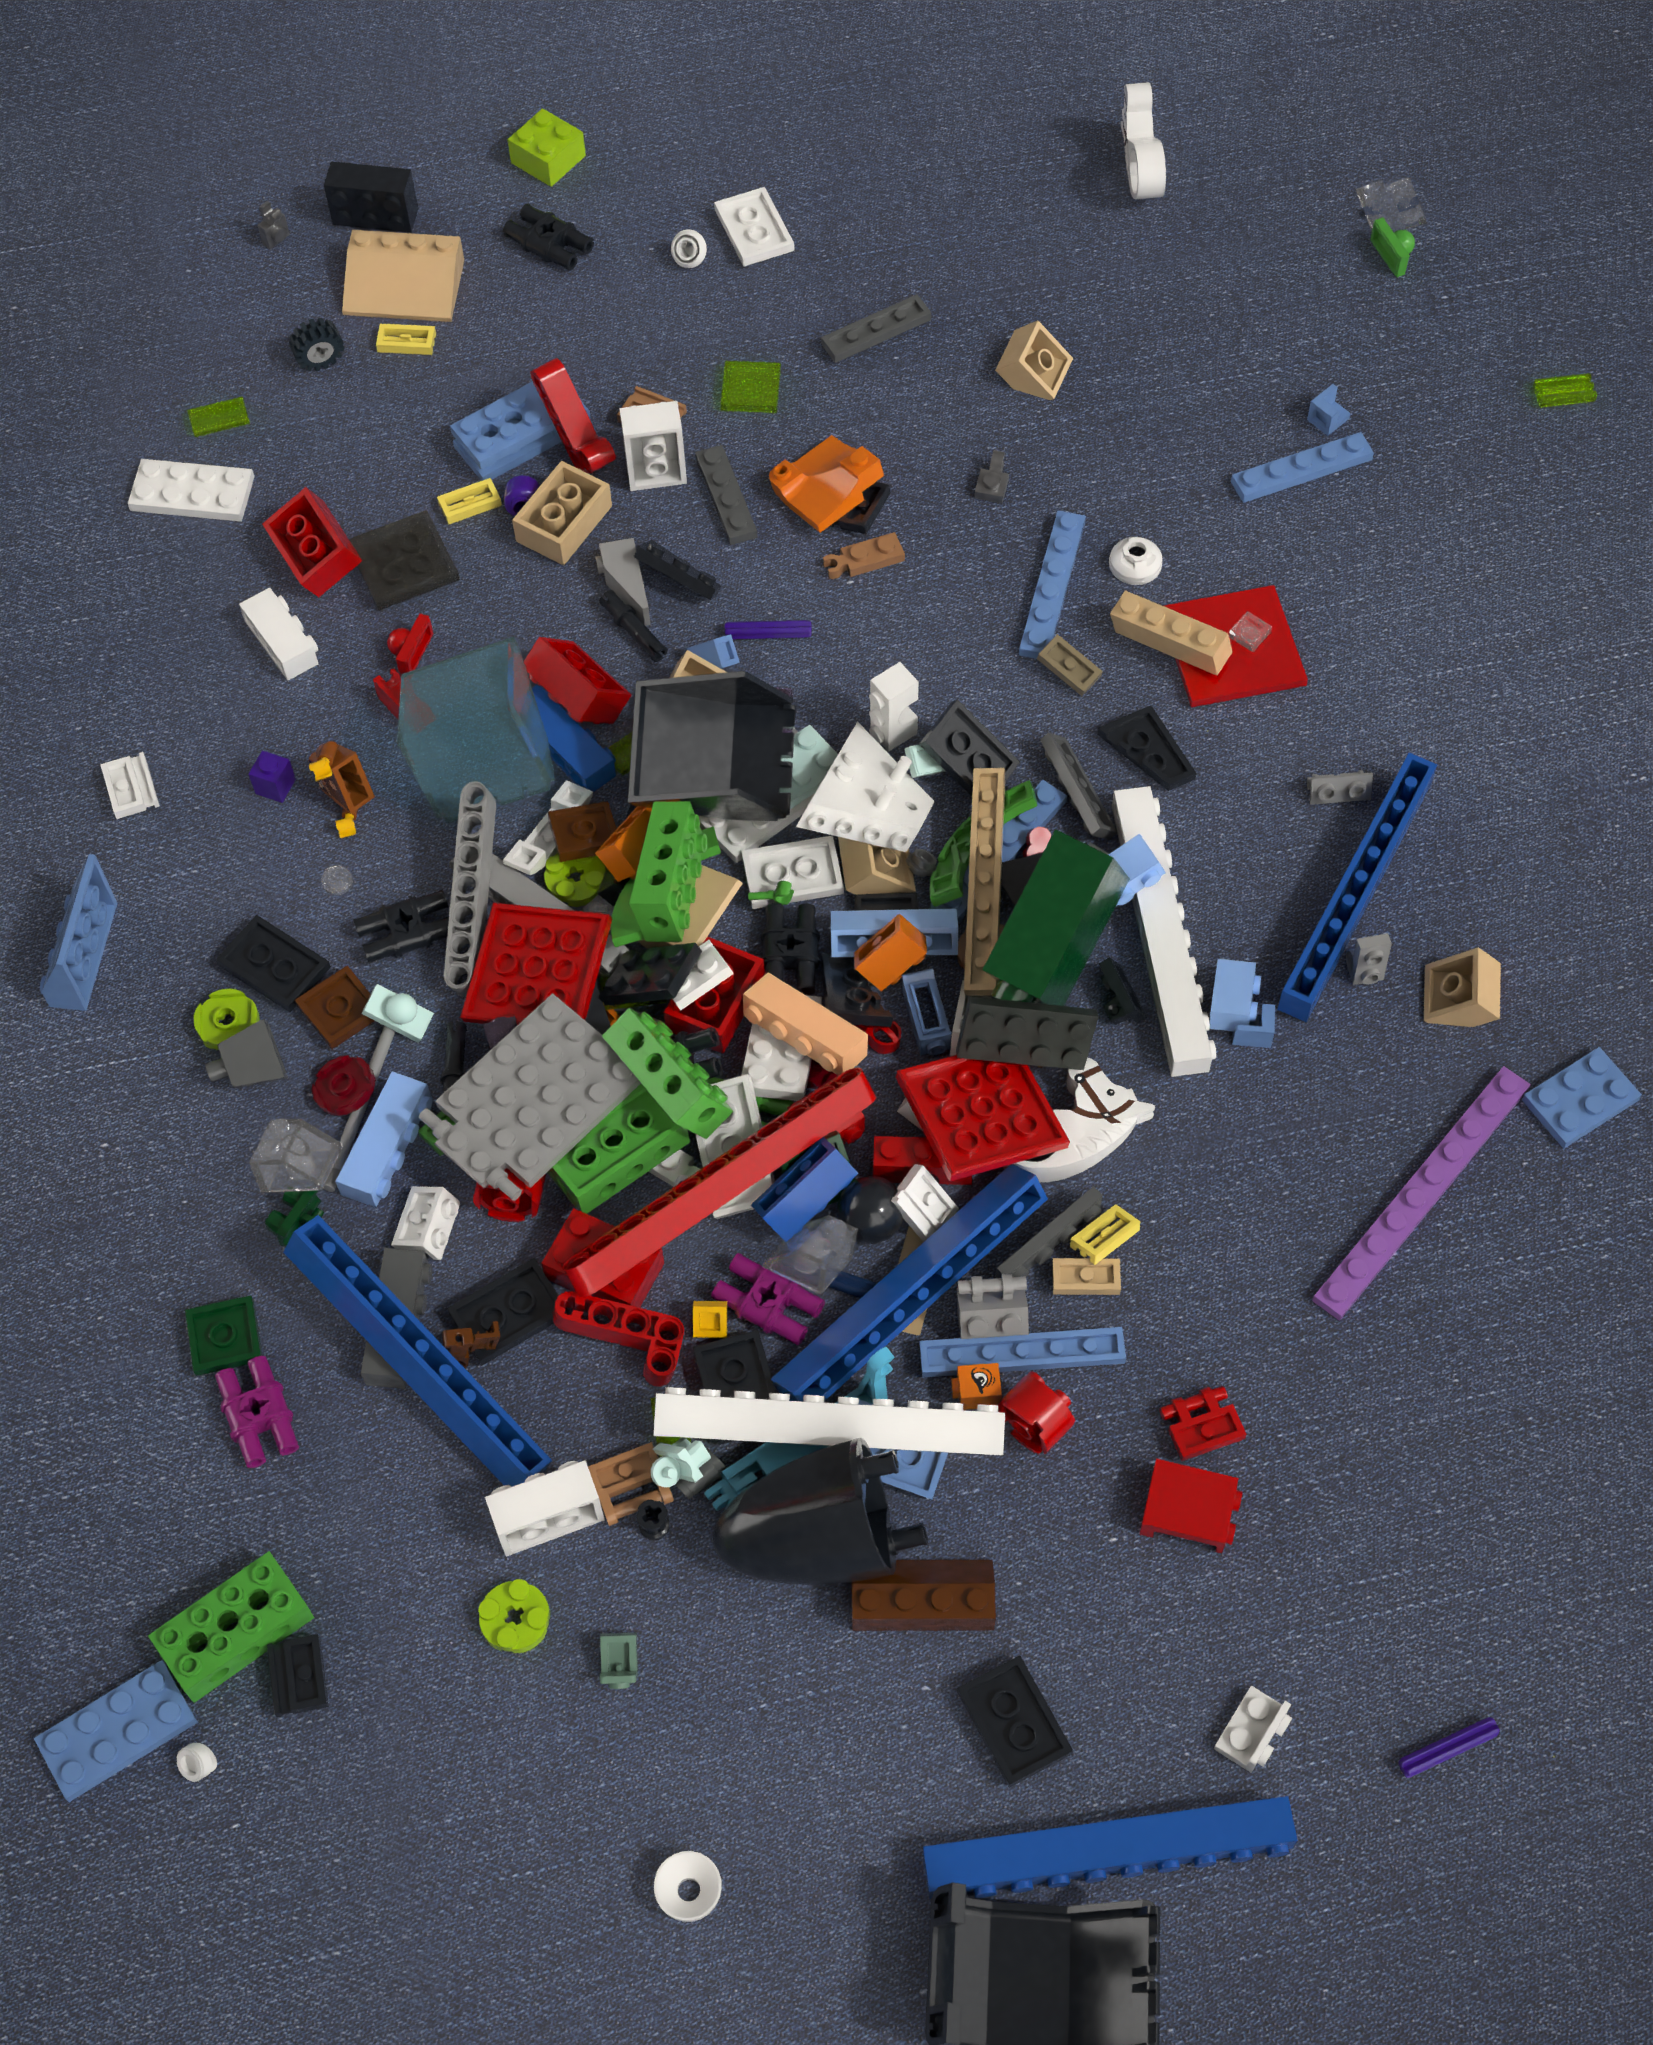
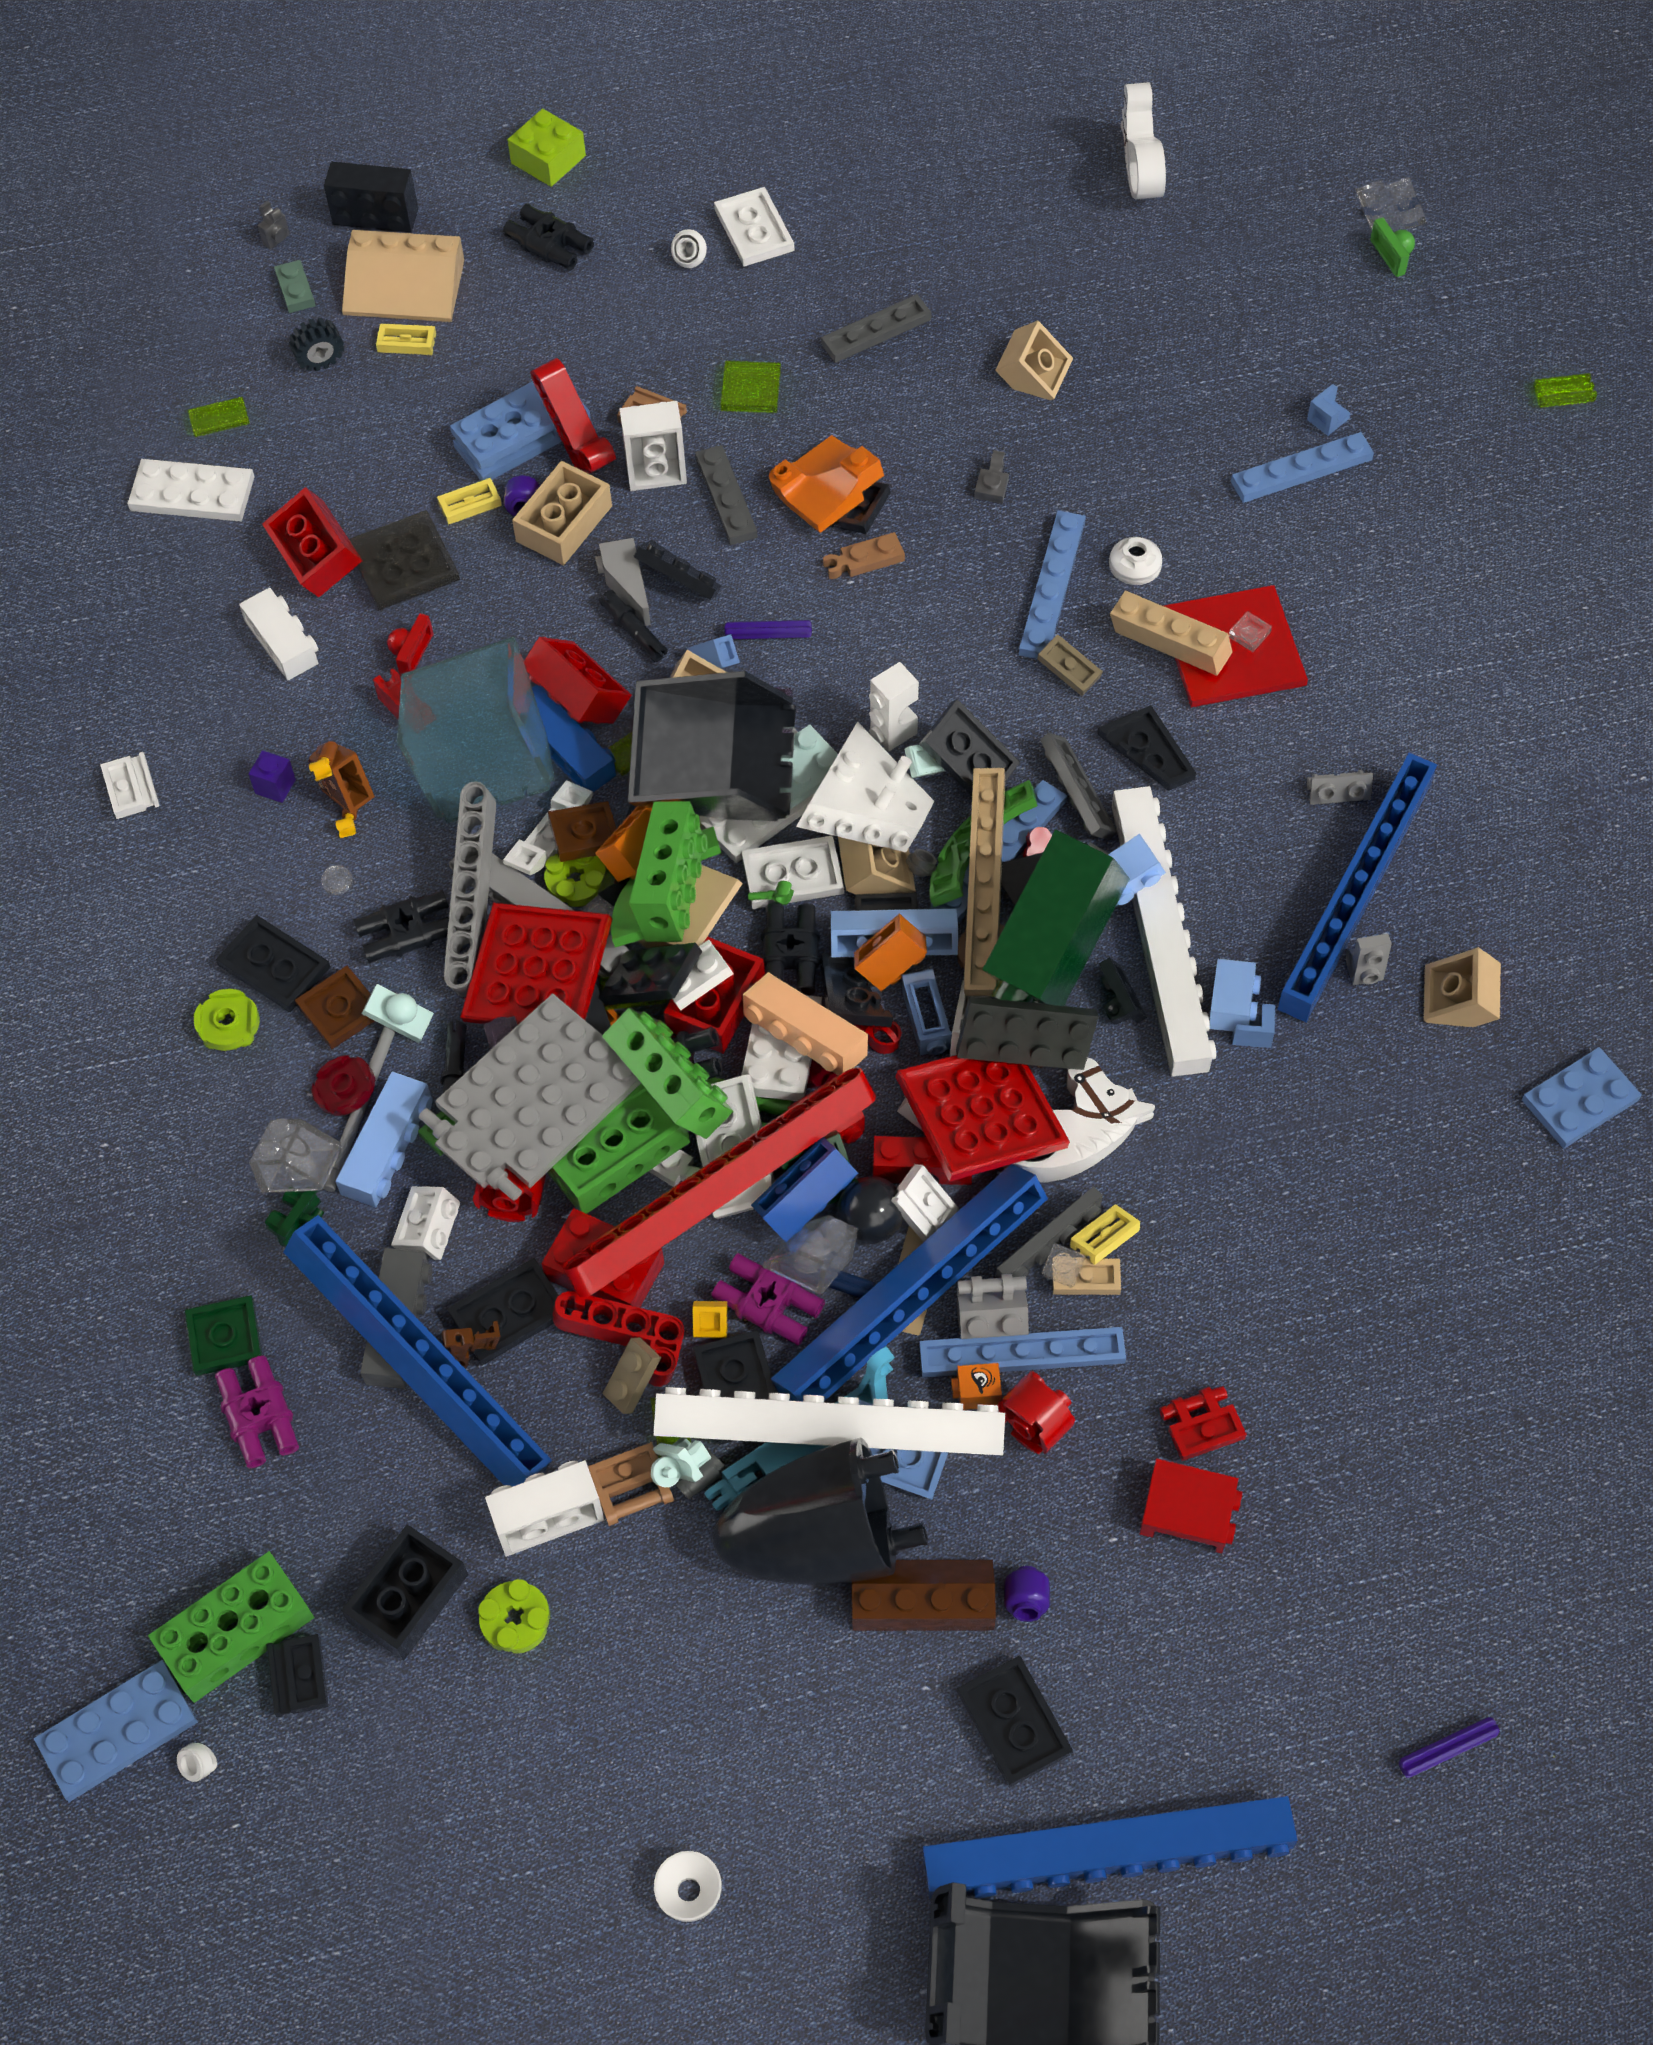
(80, 940): medium blue slope -> none
(249, 1058): dark grey torso -> none
(294, 286): none -> sand green plate
(405, 1592): none -> black brick
(618, 1659): sand green bracket -> none
(631, 1375): none -> dark tan plate
(648, 1528): black bush -> none
(1027, 1593): none -> dark purple head
(1063, 1265): none -> clear plate
(1252, 1728): white bracket -> none
(1420, 1193): medium lavender plate -> none

